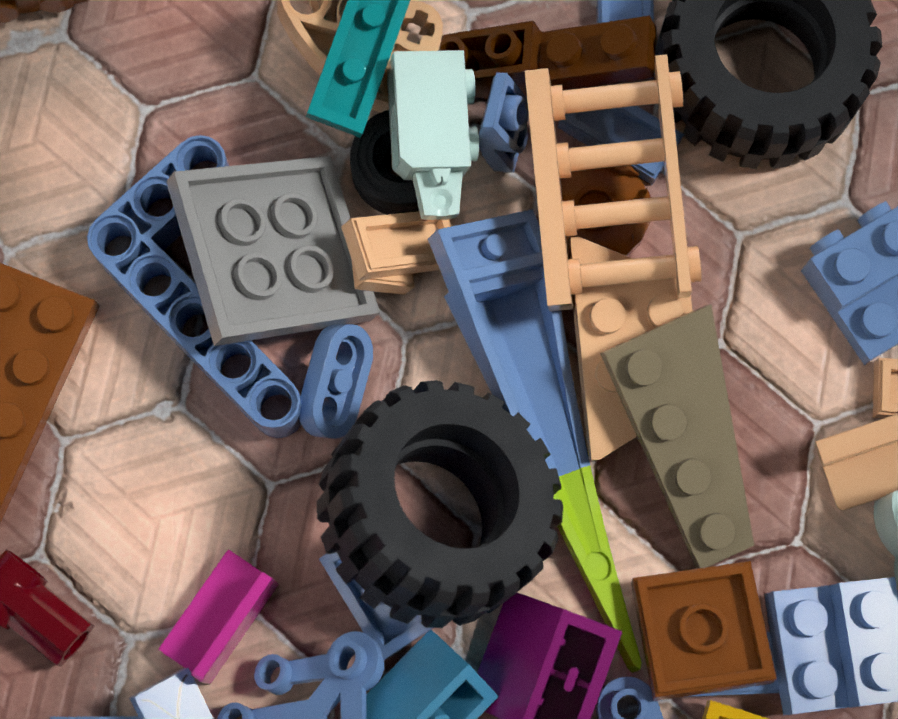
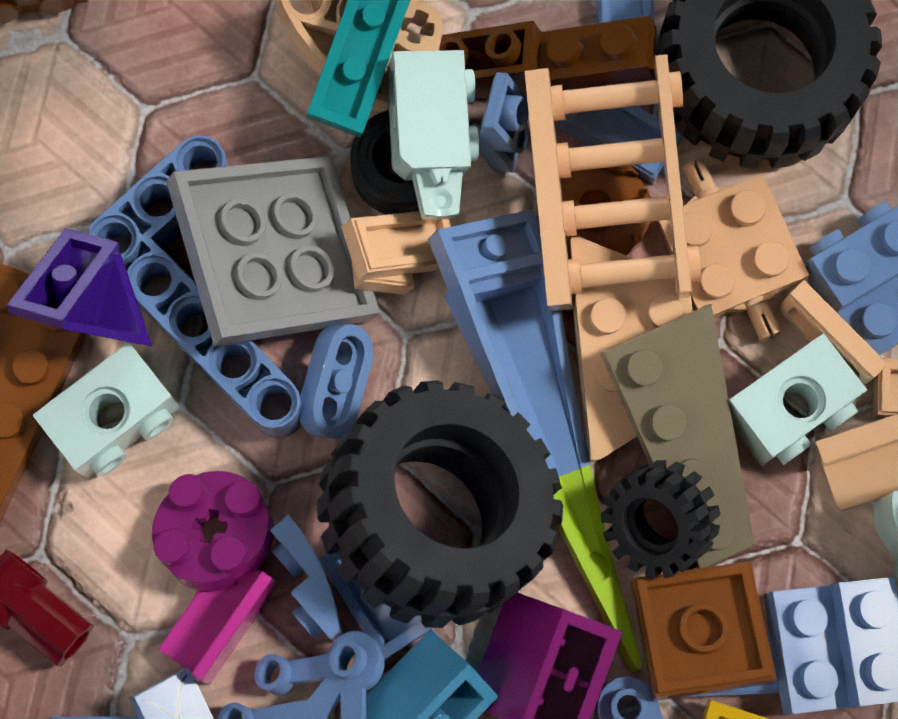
(74, 413): none -> light aqua brick
(82, 290): none -> dark purple slope
(231, 554): none -> magenta plate
(318, 604): none -> medium blue slope
(636, 535): none -> black tyre
(741, 247): none -> light nougat plate
(814, 316): none -> light nougat tile
(816, 375): none -> light aqua brick

